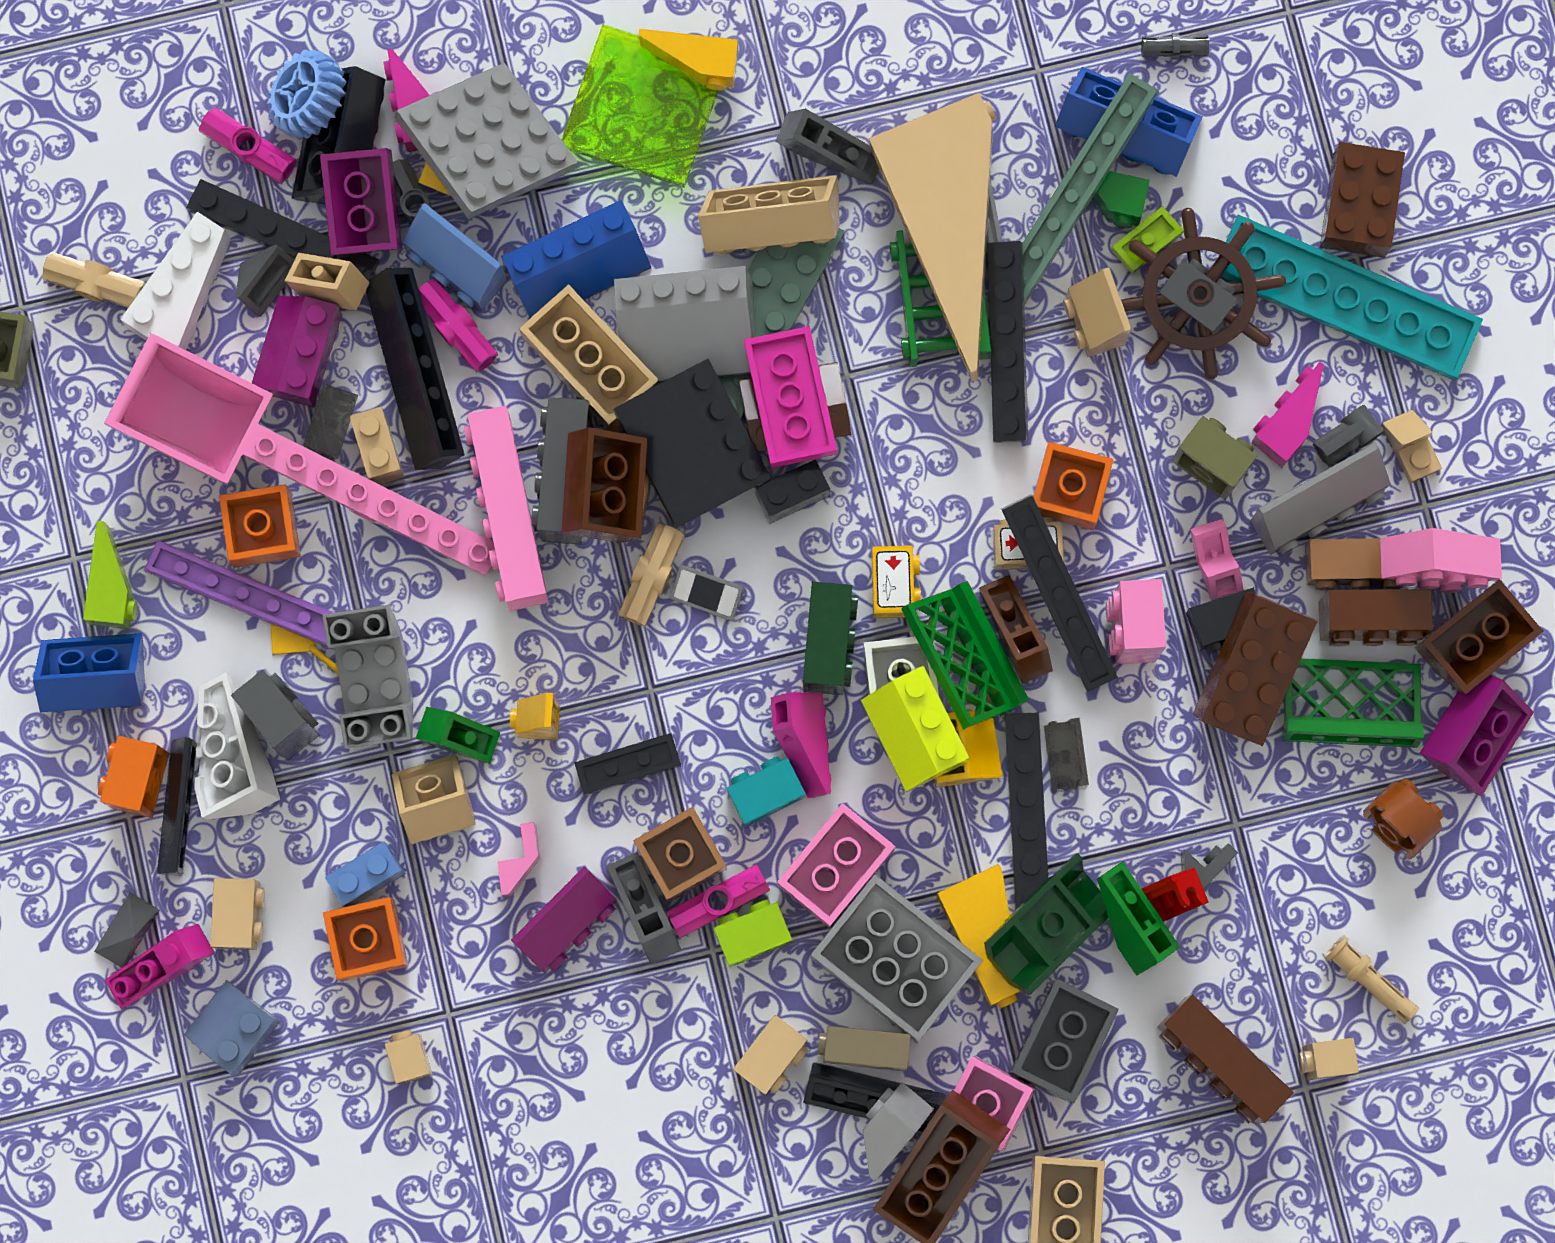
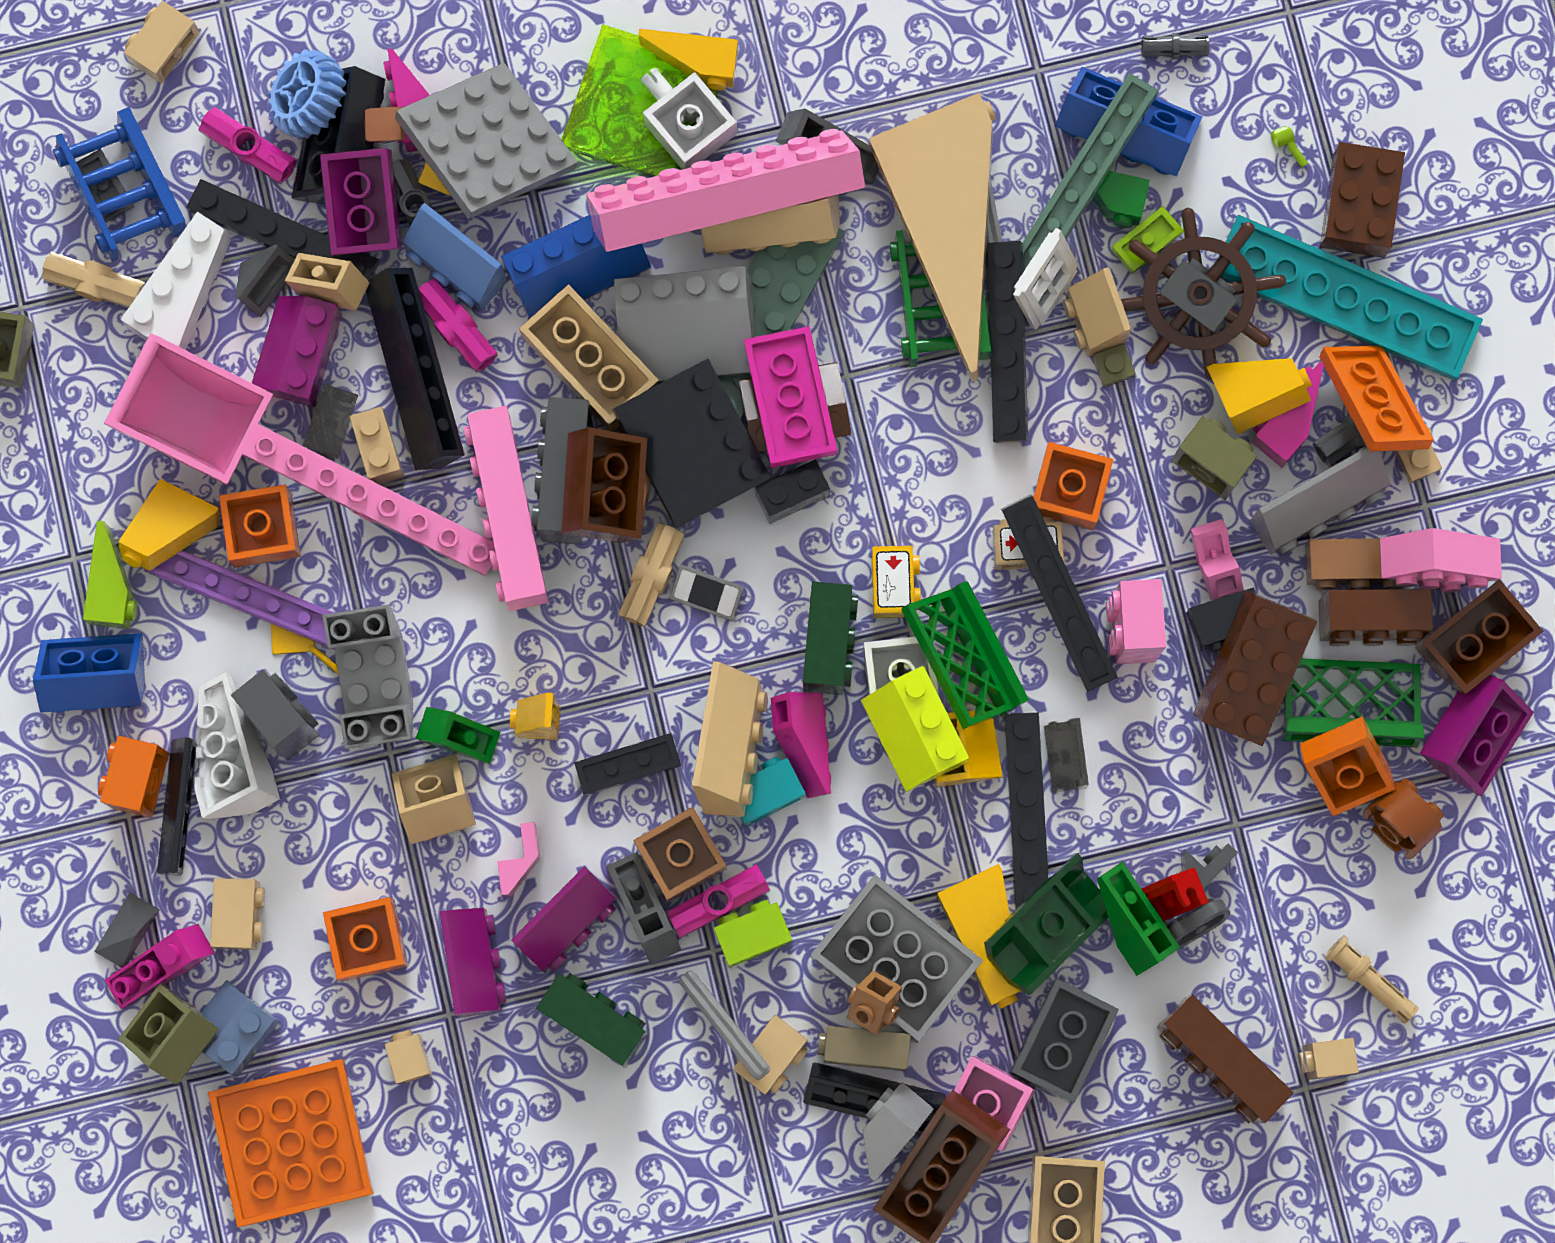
(105, 189): none -> dark grey plate
(140, 160): none -> blue fence
(161, 41): none -> tan brick
(166, 526): none -> yellow slope
(168, 1034): none -> olive brick
(290, 1143): none -> orange plate
(365, 875): medium blue brick -> none
(382, 126): none -> nougat slope
(472, 961): none -> magenta slope
(593, 1018): none -> dark green brick
(685, 102): none -> white brick
(724, 1025): none -> light grey axle
(725, 189): none -> bright pink brick
(729, 741): none -> tan slope
(836, 865): bright pink brick -> none
(874, 1002): none -> medium nougat brick
(1016, 629): reddish brown slope -> none
(1063, 259): none -> white piece
(1114, 365): none -> olive plate
(1199, 922): none -> dark grey plate
(1259, 390): none -> yellow slope
(1285, 136): none -> lime hand
(1347, 766): none -> orange brick
(1376, 398): none -> orange plate

